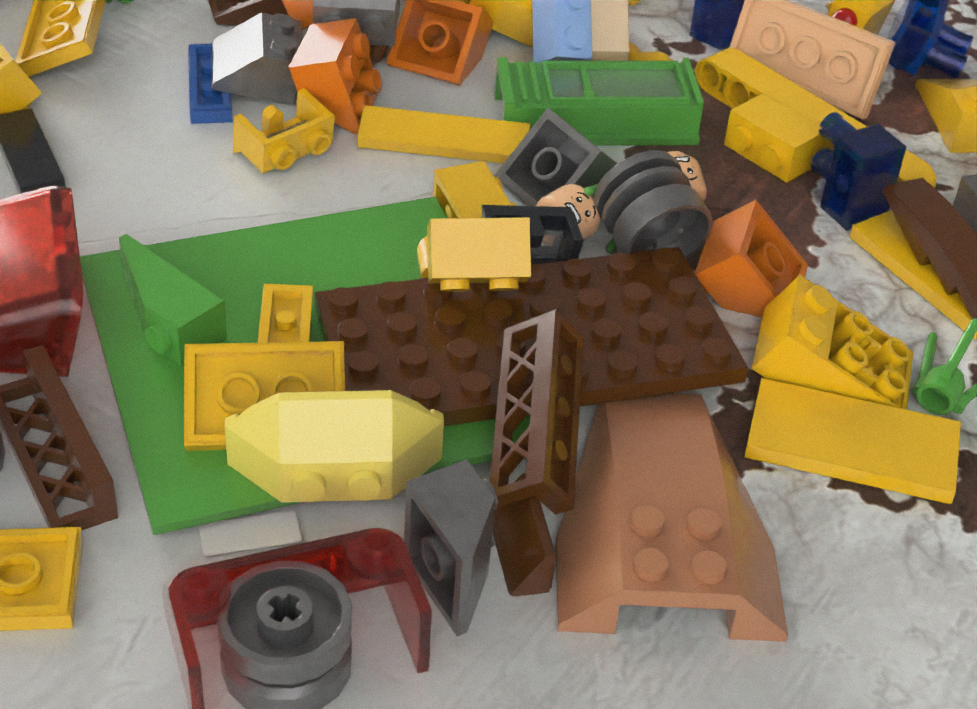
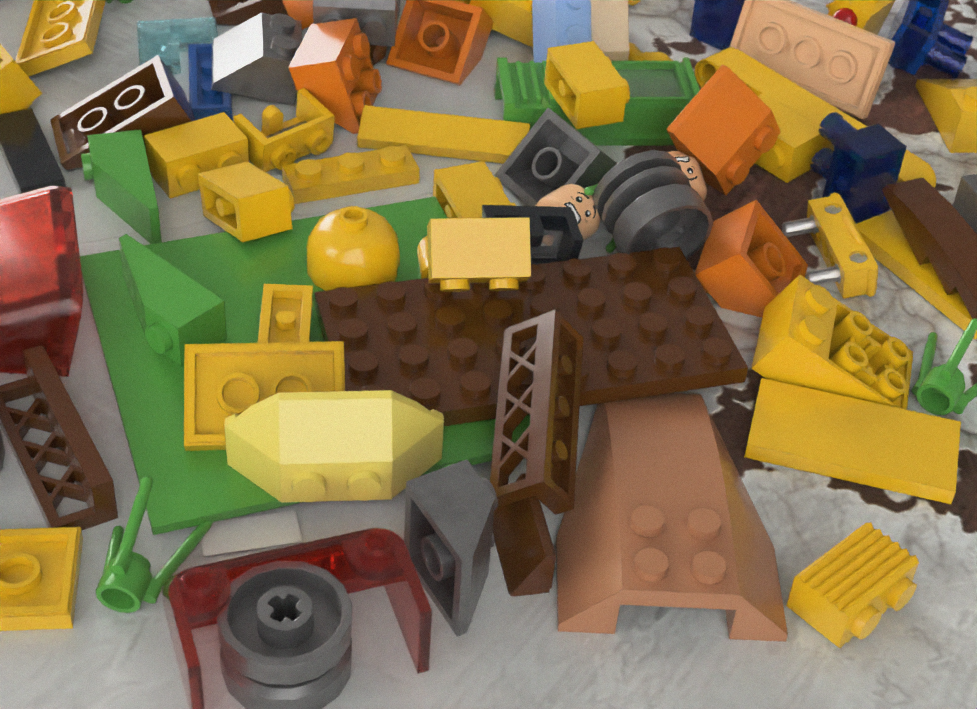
(124, 180): none -> bright green slope
(127, 574): none -> bright green plant
(139, 100): none -> reddish brown slope
(171, 37): none -> clear light blue tile
(193, 148): none -> yellow brick
(246, 201): none -> yellow brick
(350, 174): none -> yellow plate
(352, 249): none -> yellow cylinder
(586, 85): none -> yellow brick
(725, 130): none -> orange slope
(840, 245): none -> yellow piece
(854, 585): none -> yellow brick

